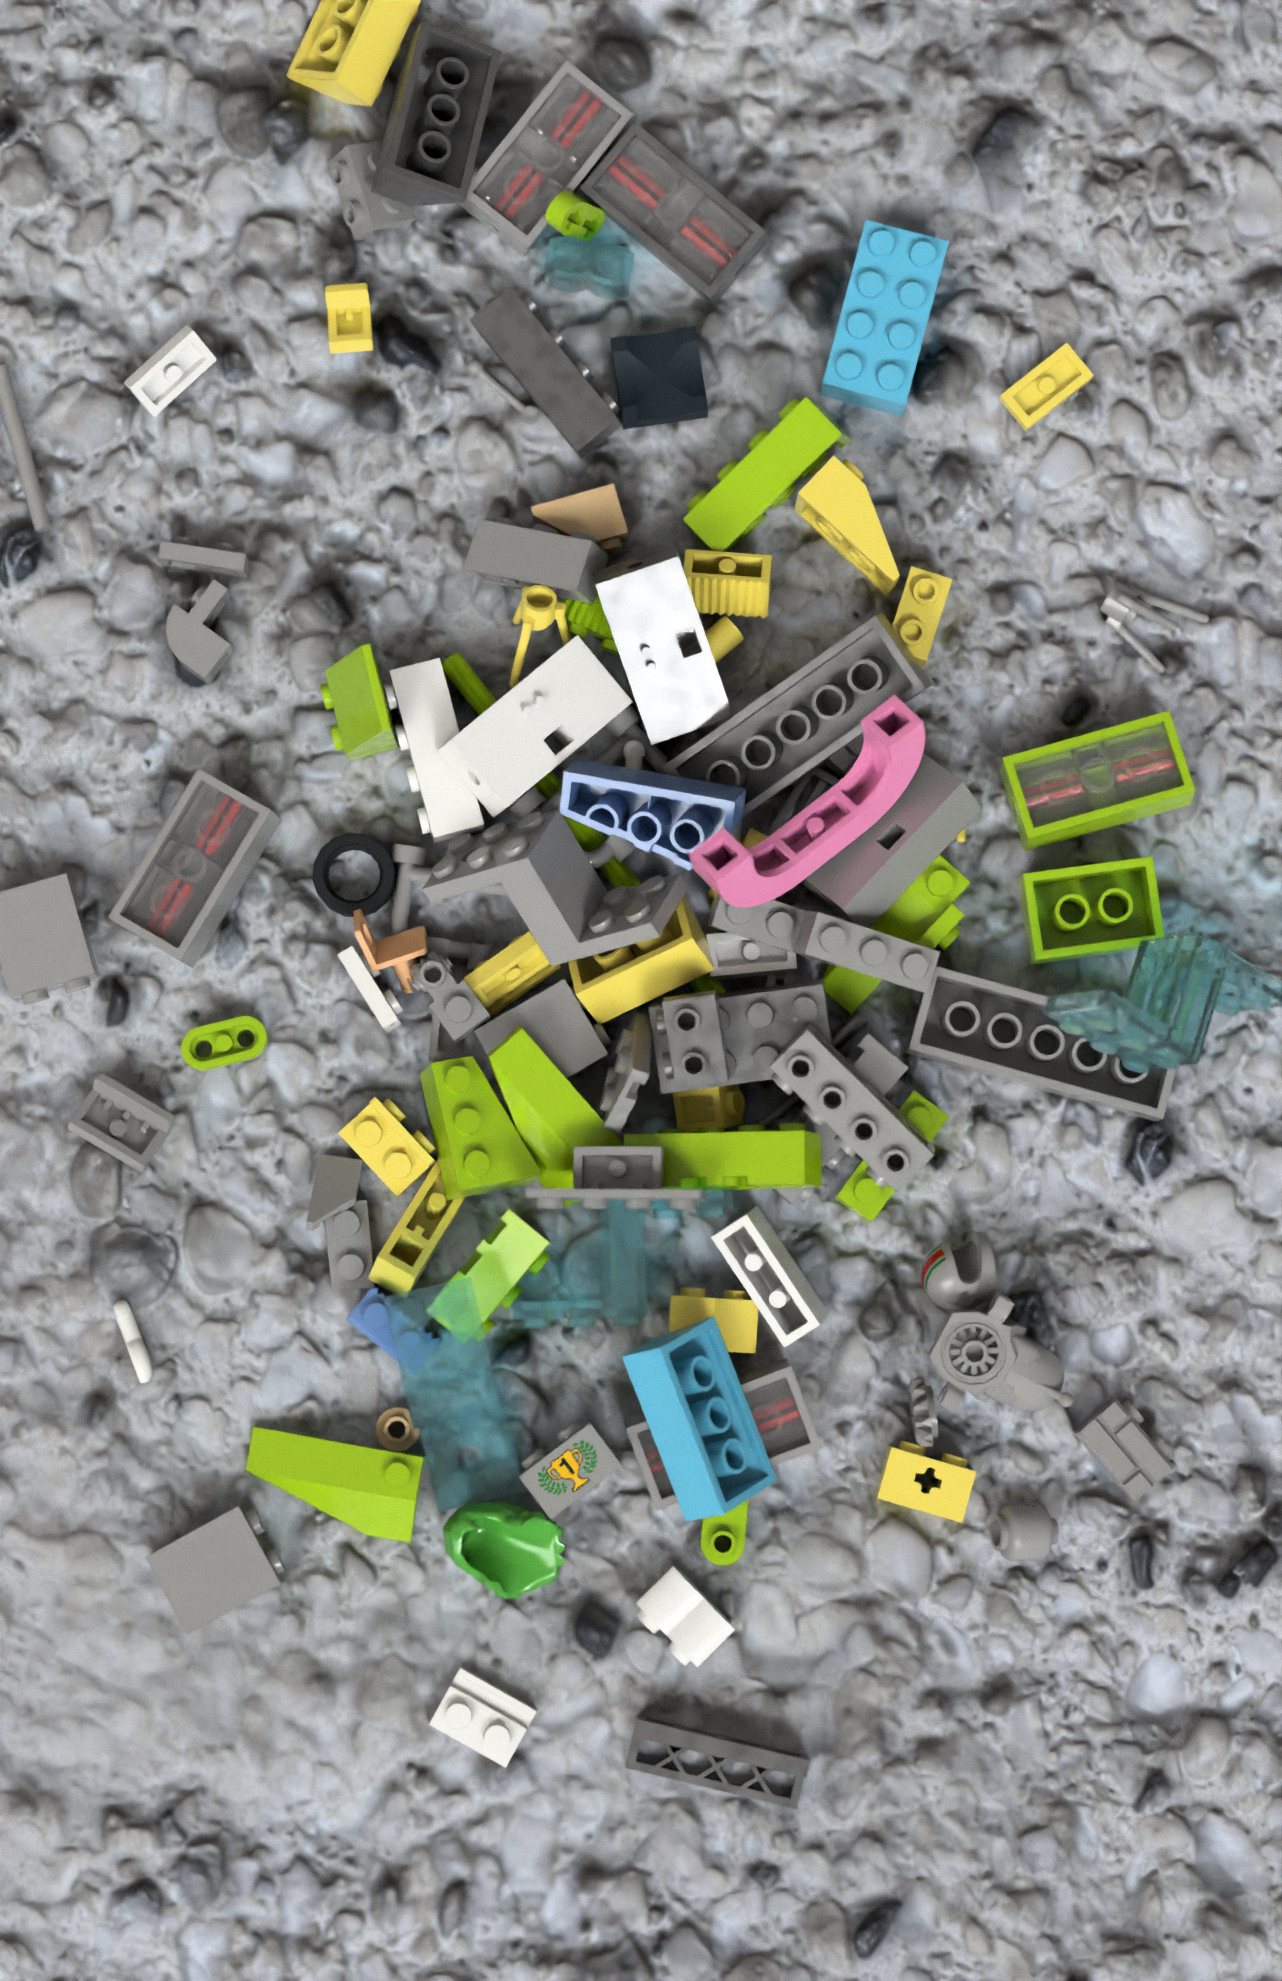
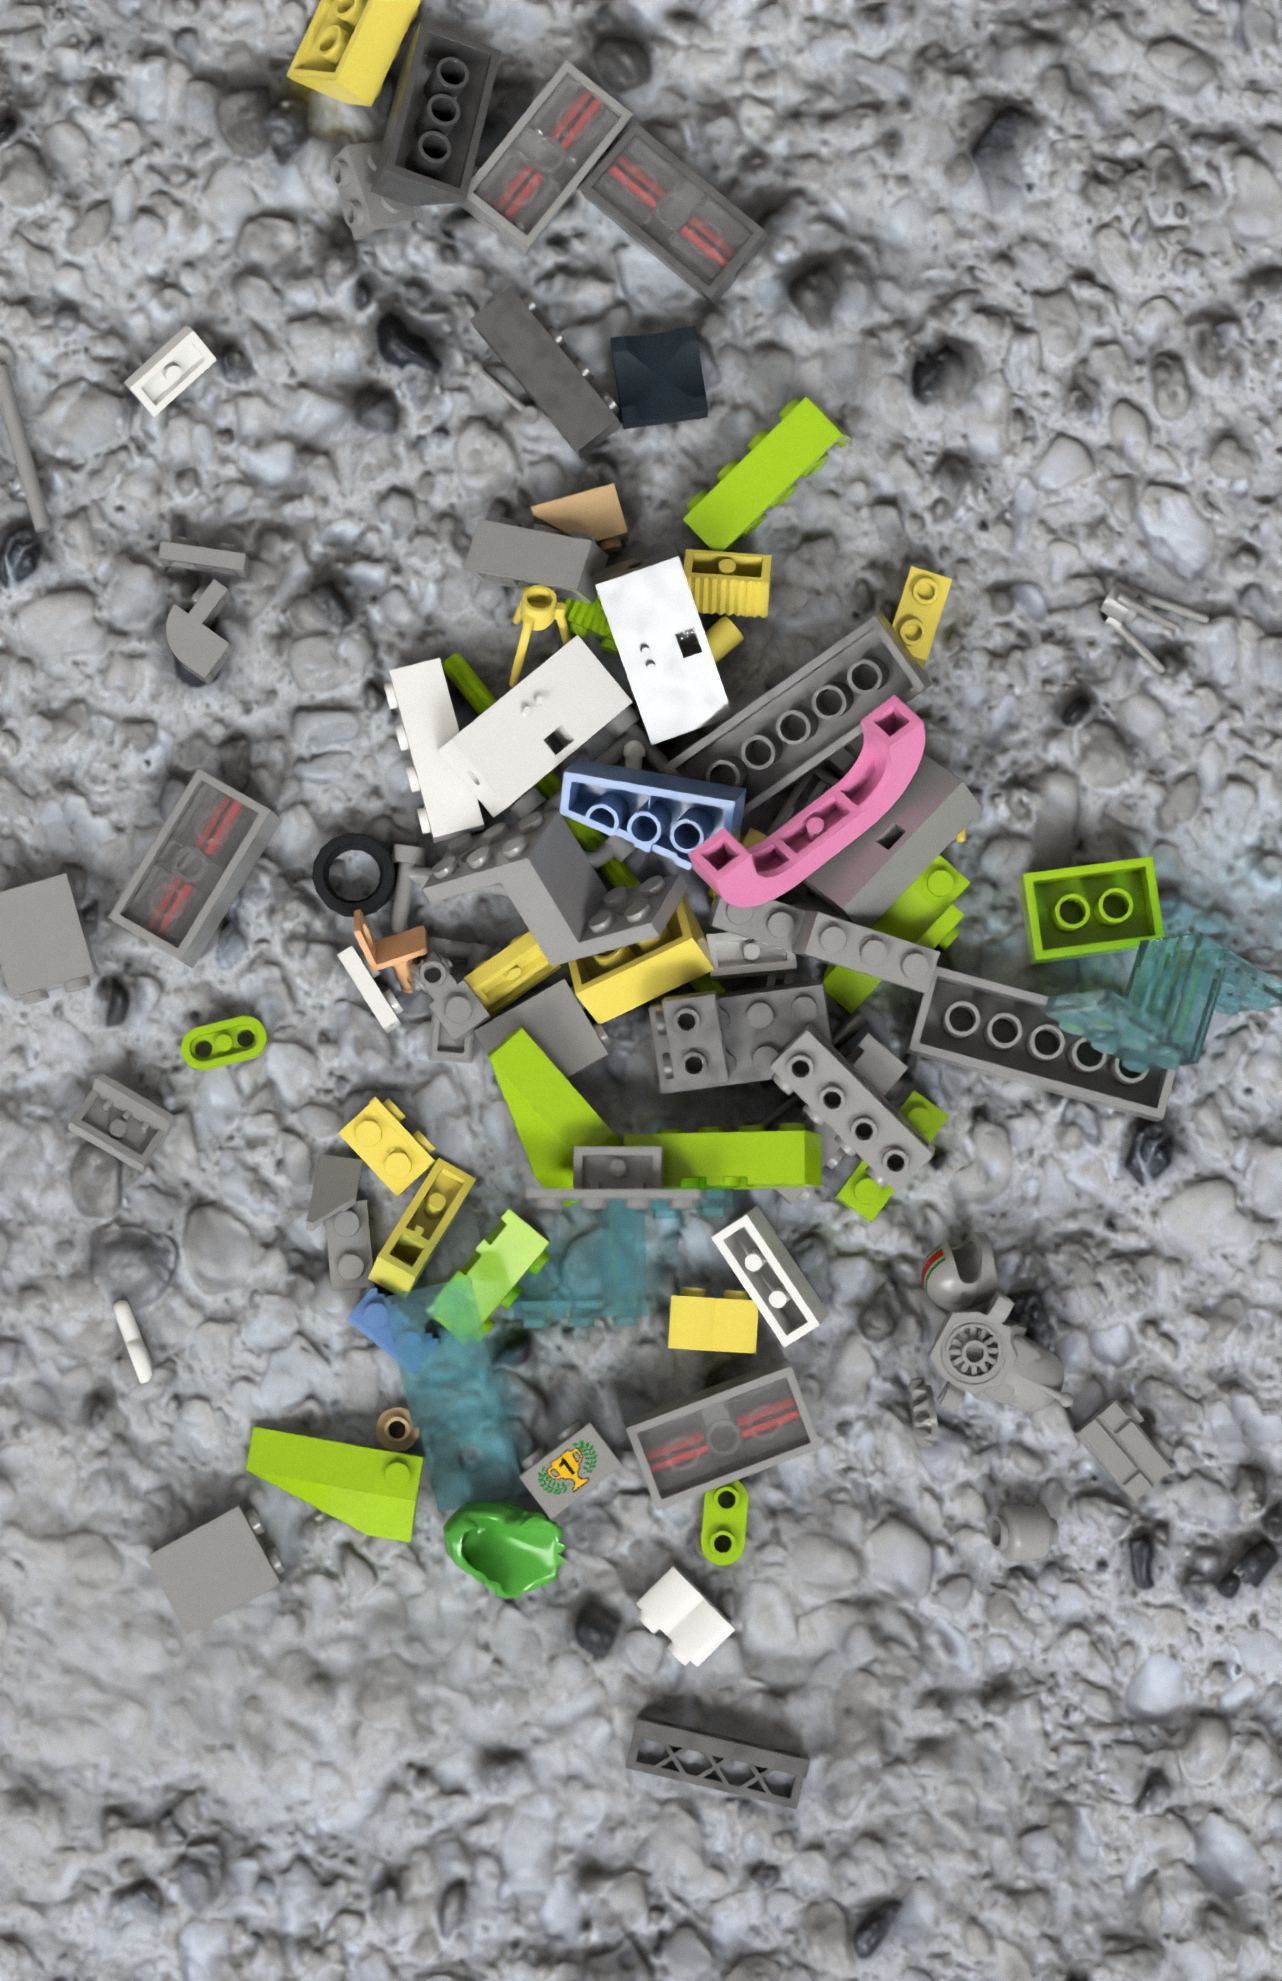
(349, 318): light yellow bracket -> none
(359, 705): lime slope -> none
(472, 1132): lime wedge -> none
(483, 1717): white plate -> none
(575, 216): lime beam -> none
(578, 266): clear light blue brick -> none
(630, 1070): light grey wing -> none
(700, 1419): medium azure slope -> none
(709, 1107): light yellow bracket -> none
(844, 515): light yellow slope -> none
(884, 318): medium azure brick -> none
(945, 1500): light yellow brick -> none
(1046, 387): light yellow plate -> none
(1097, 781): brick -> none

